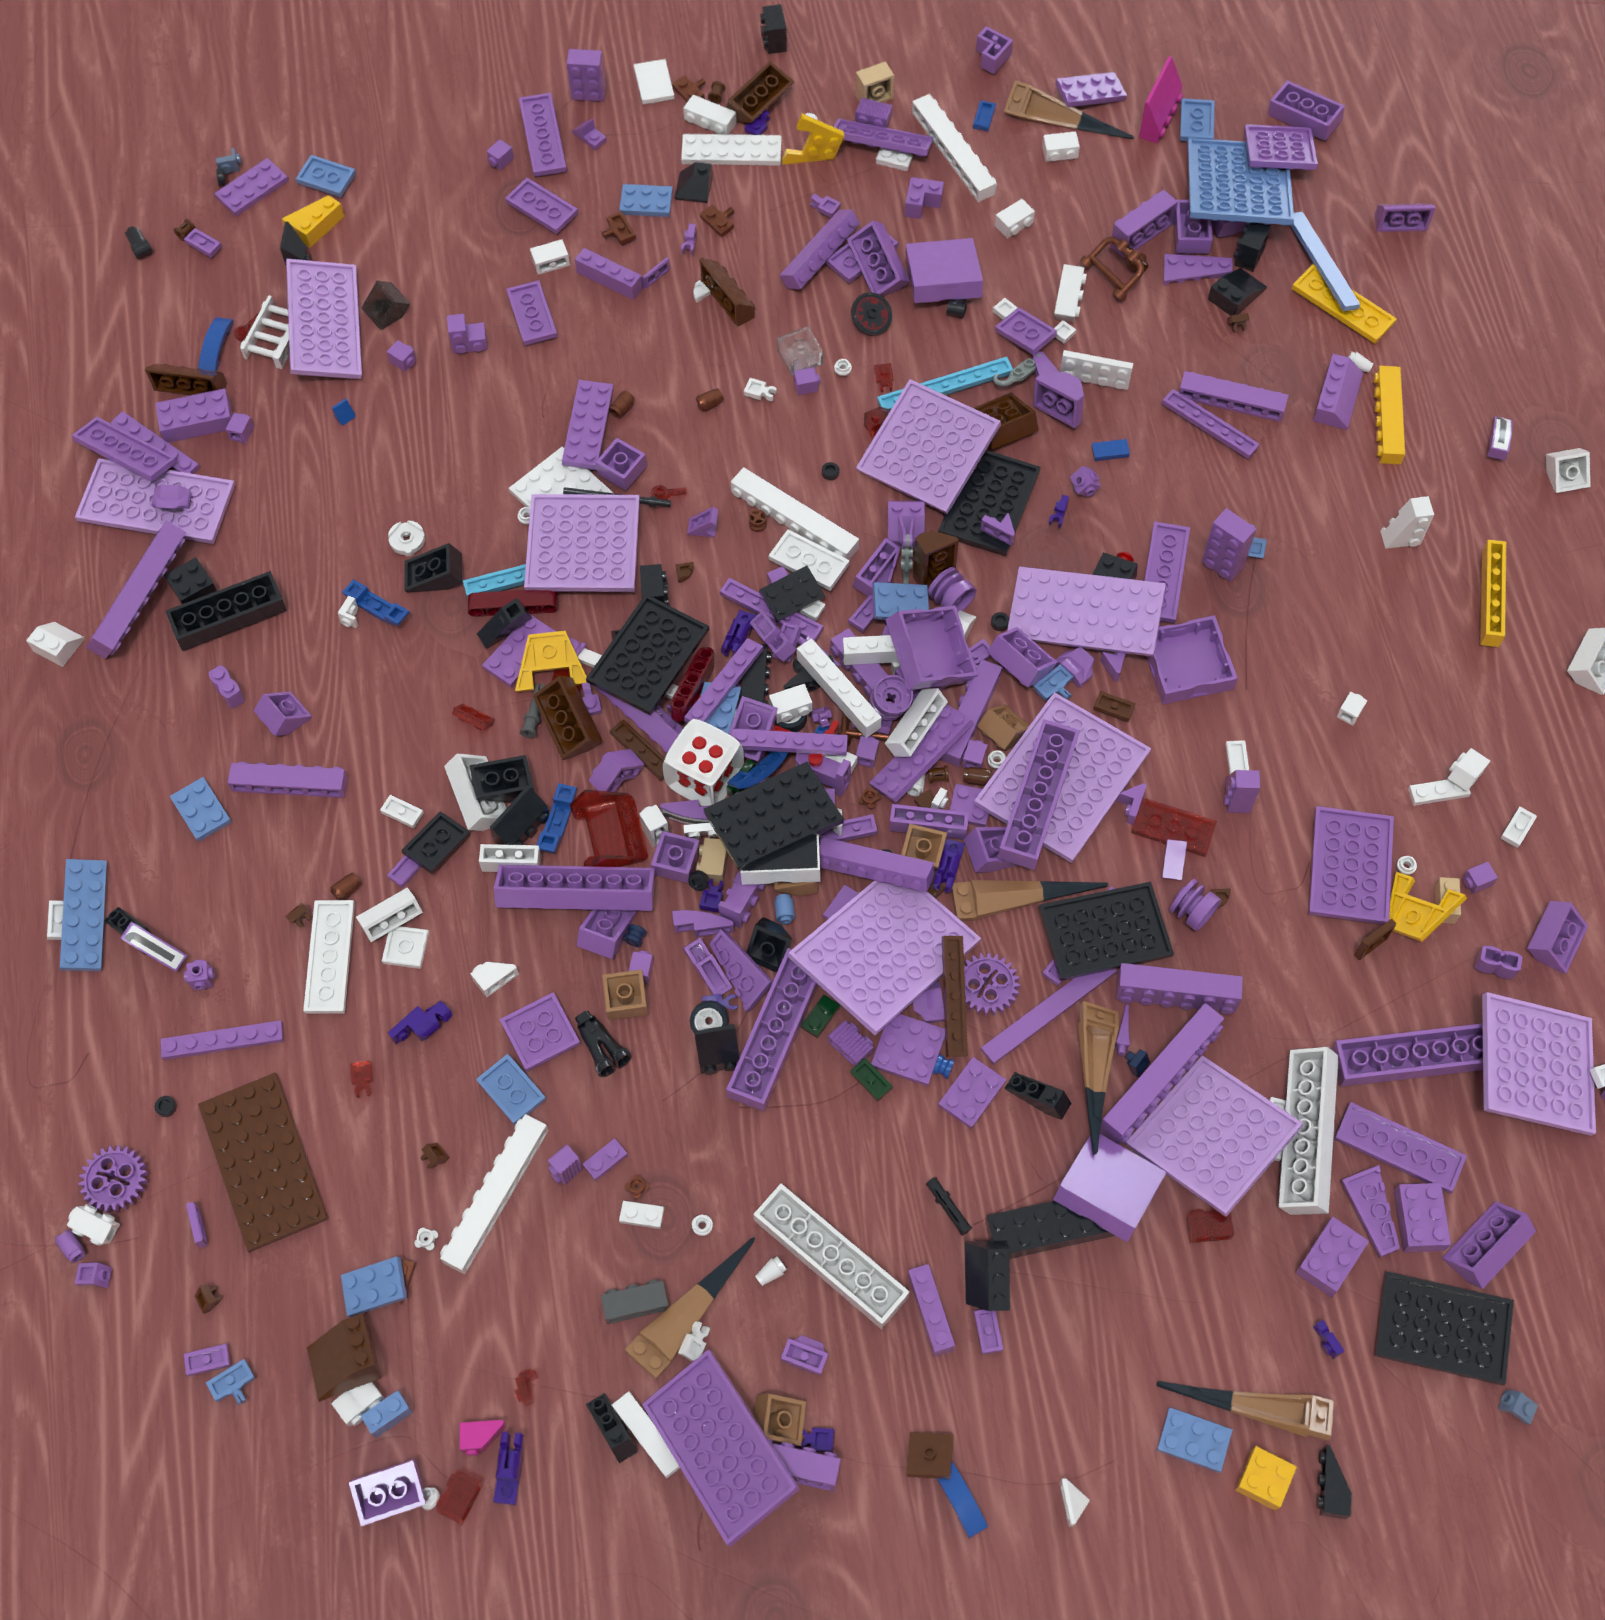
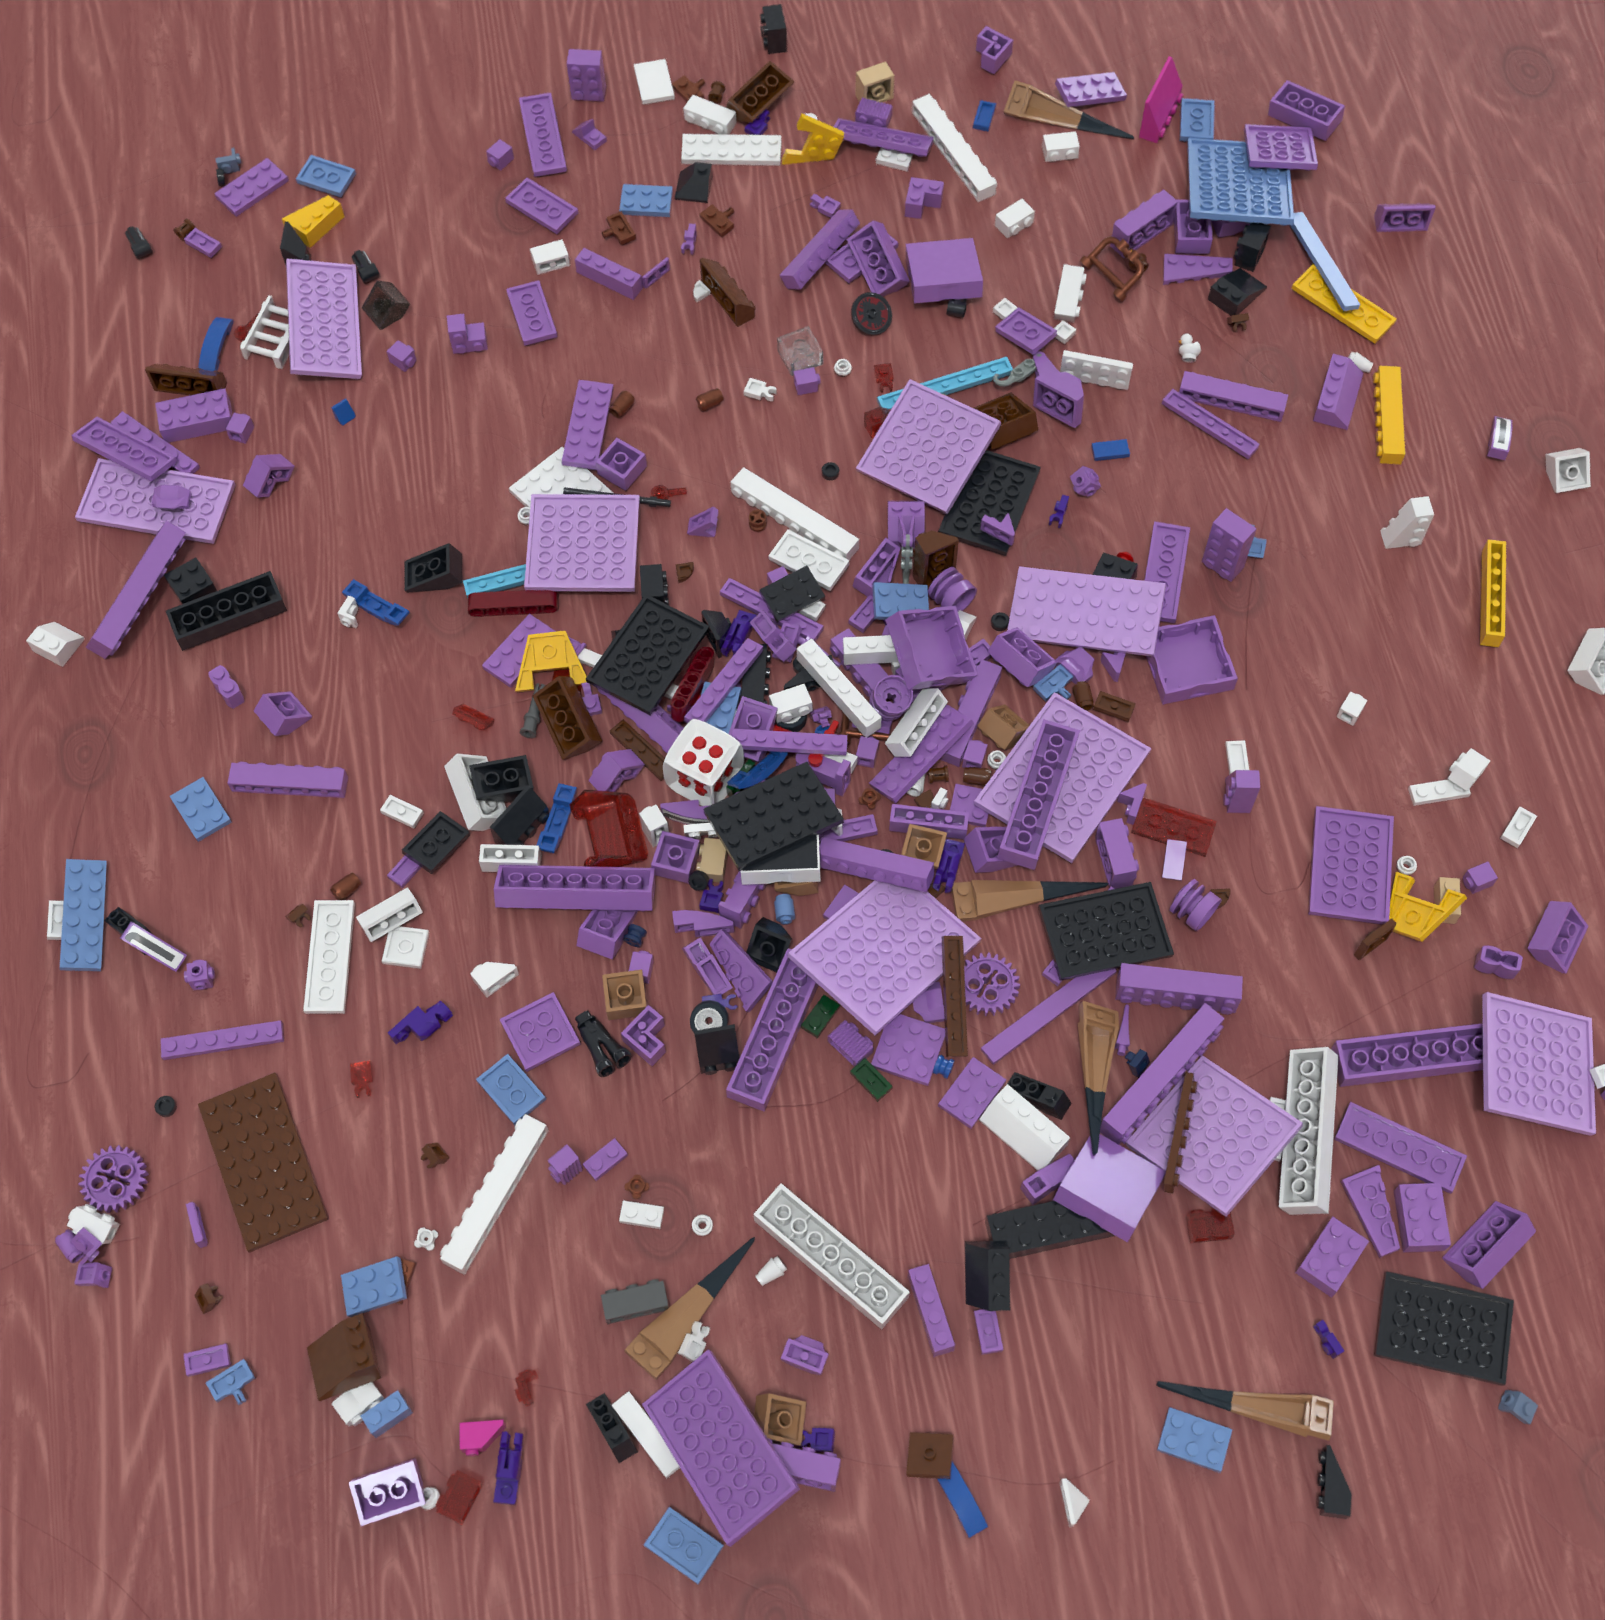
(86, 1243): none -> medium lavender bracket
(265, 472): none -> medium lavender brick
(366, 269): none -> black piece
(410, 546): white plate -> none
(504, 622): black slope -> none
(641, 1035): none -> medium lavender brick
(683, 1545): none -> medium blue plate
(718, 629): none -> black slope
(943, 1198): black pin -> none
(1024, 1128): none -> white slope
(1046, 1179): none -> medium lavender slope
(1083, 695): none -> reddish brown piece
(1116, 853): none -> medium lavender brick
(1179, 1139): none -> reddish brown plate
(1189, 350): none -> white animal
(1266, 1478): yellow brick -> none

